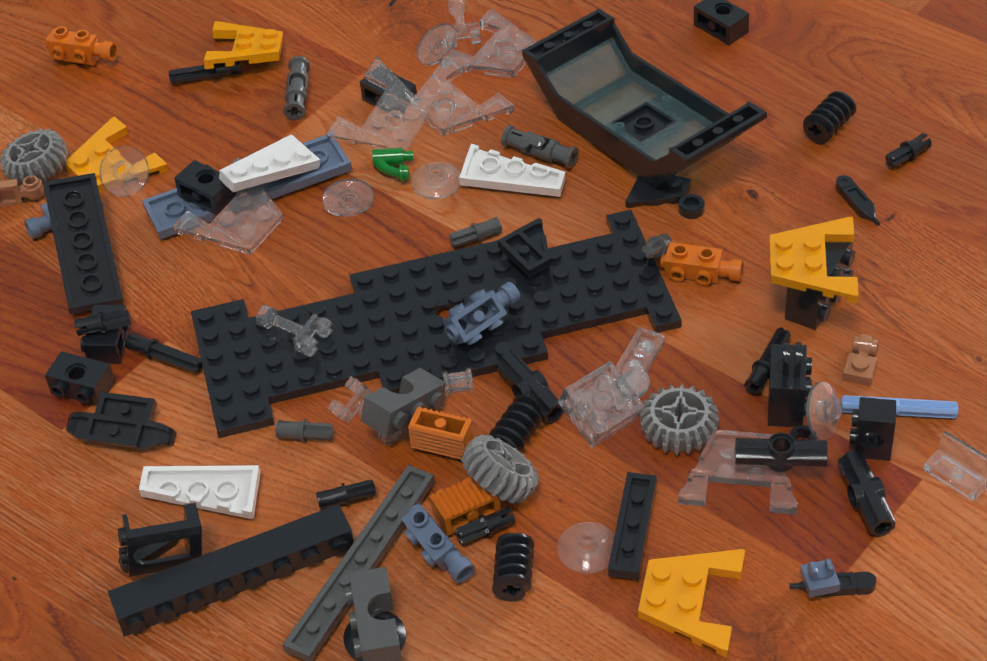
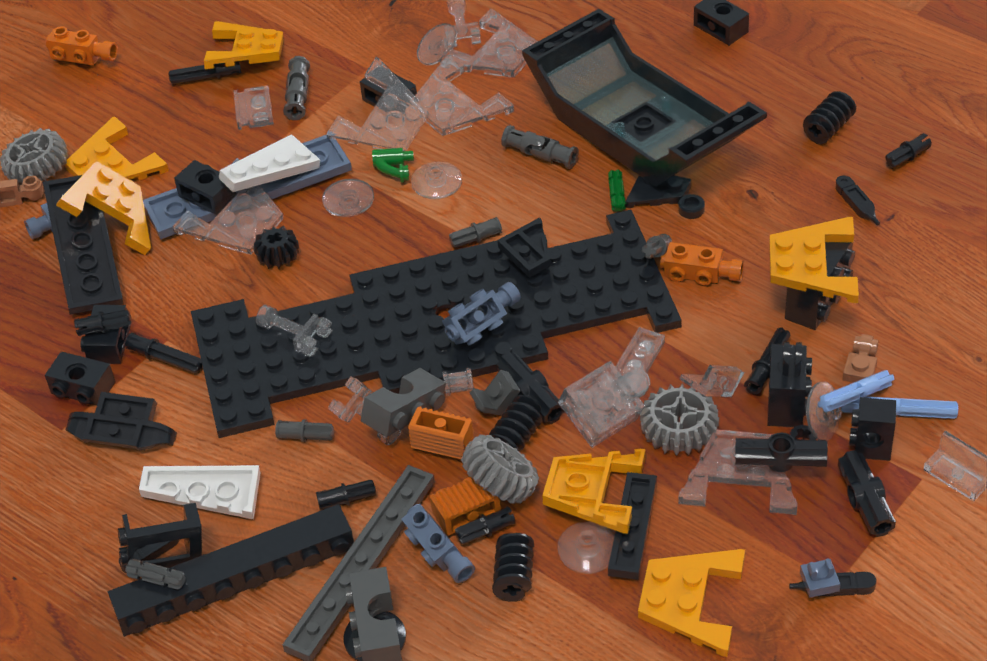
(114, 196): none -> light orange wing
(134, 173): clear dish -> none
(155, 574): none -> dark grey axle
(253, 107): none -> clear plate
(276, 247): none -> black gear
(497, 395): none -> dark grey bracket
(501, 173): white wing -> none
(580, 482): none -> light orange wing
(616, 190): none -> green axle
(717, 380): none -> clear panel
(855, 390): none -> light blue axle

